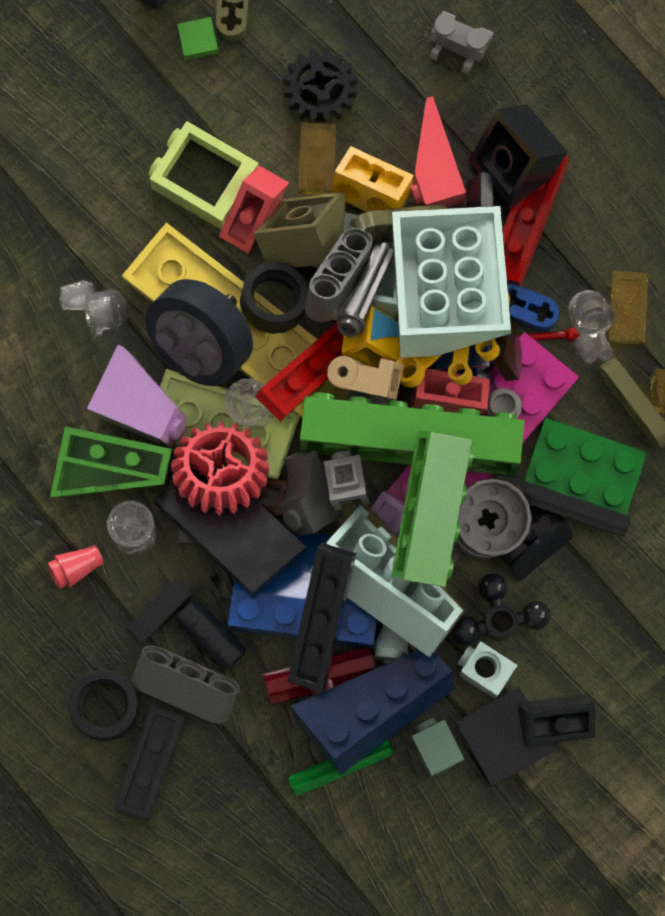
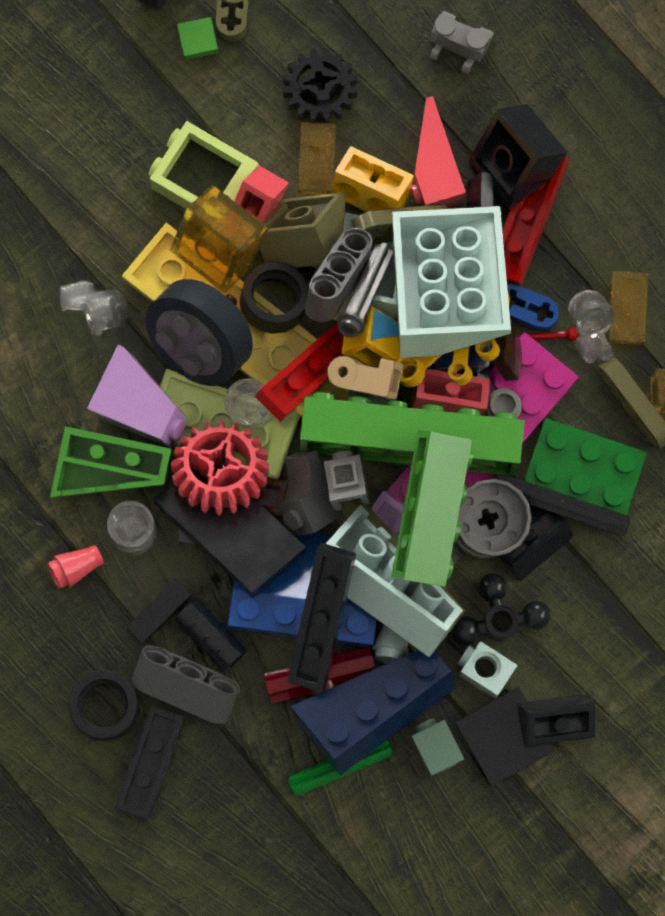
(218, 238): none -> clear yellow brick

